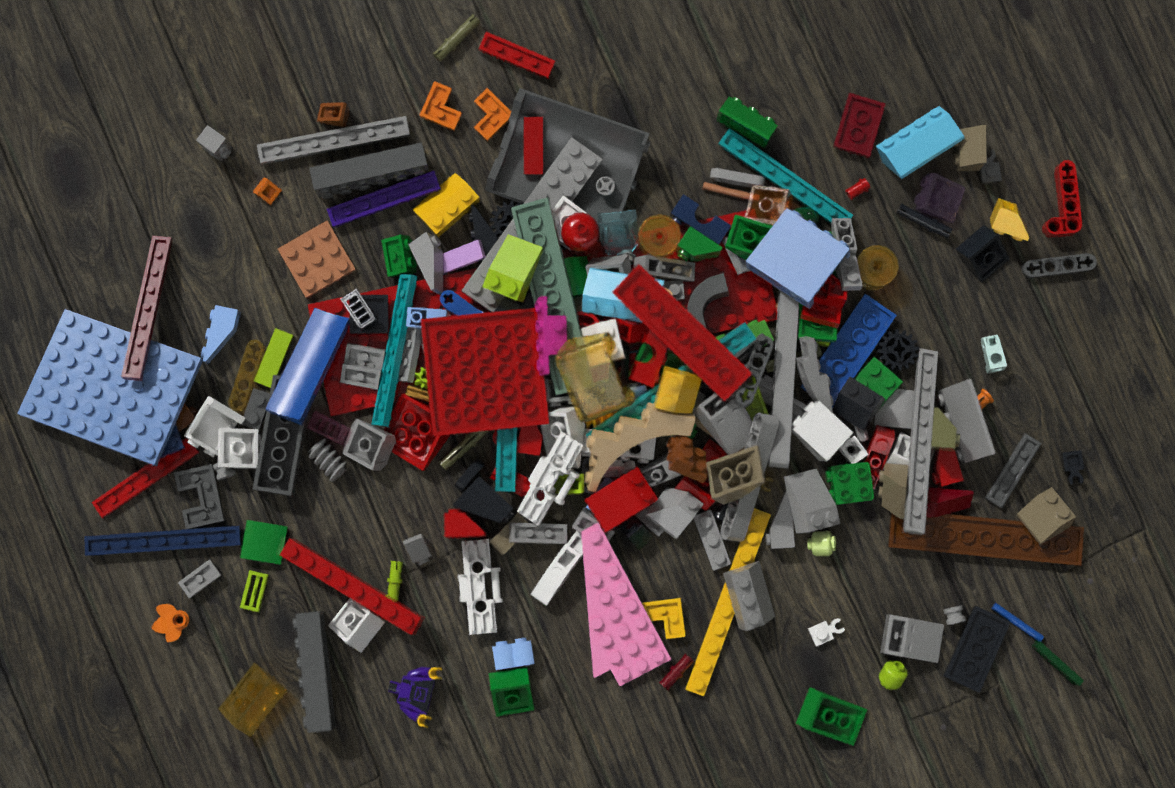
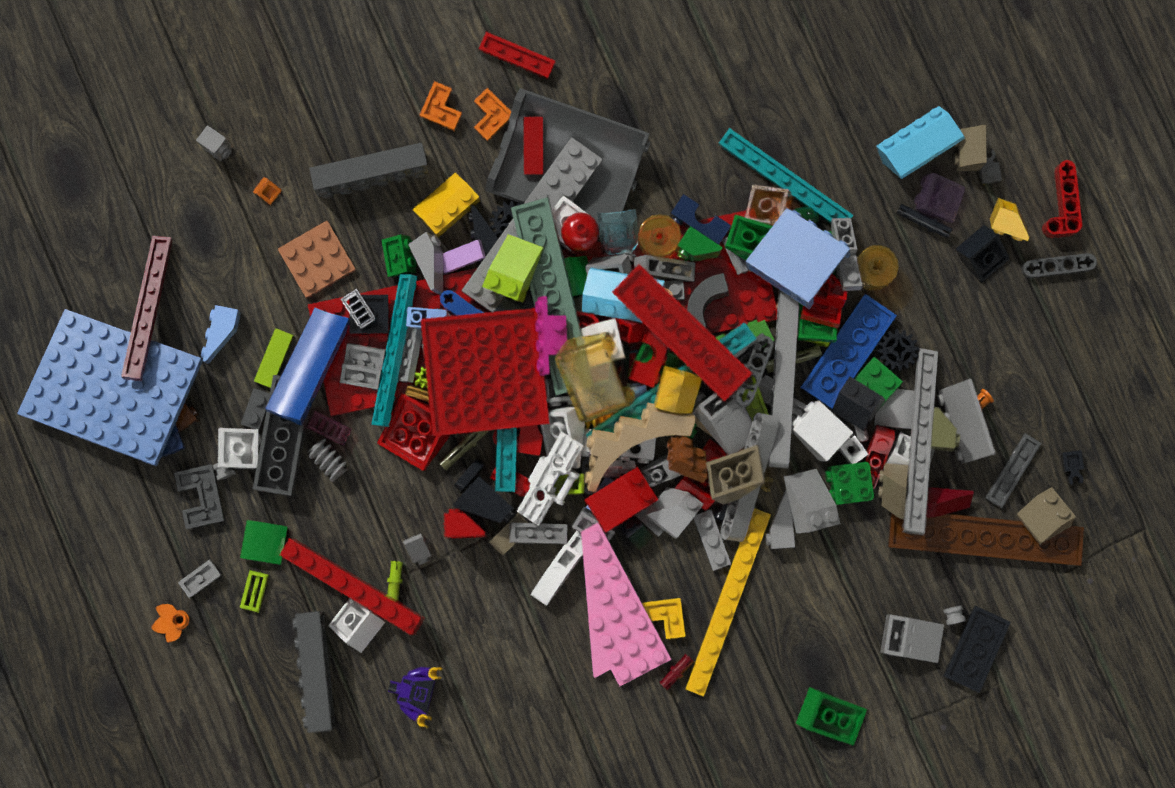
(142, 480): red tile -> none
(162, 540): dark blue plate -> none
(206, 423): white panel -> none
(244, 375): clear yellow beam -> none
(252, 699): clear yellow slope -> none
(333, 140): light grey plate -> none
(334, 114): dark orange slope -> none
(368, 445): light grey slope -> none
(383, 199): dark purple plate -> none
(460, 34): olive pin -> none
(473, 586): white piece -> none
(511, 691): green slope -> none
(513, 654): light blue brick -> none
(605, 186): light grey wheel -> none
(725, 190): nougat bar -> none
(736, 178): light grey beam -> none
(746, 121): green slope -> none
(749, 596): light grey slope -> none
(808, 366): light grey slope -> none
(822, 543): yellowish green head -> none
(823, 632): white plate -> none
(857, 188): red pin -> none
(859, 125): dark red plate -> none
(892, 675): lime head -> none
(946, 468): red slope -> none
(993, 354): light aqua leg -> none
(1017, 622): blue bar -> none
(1057, 663): dark green tile -> none

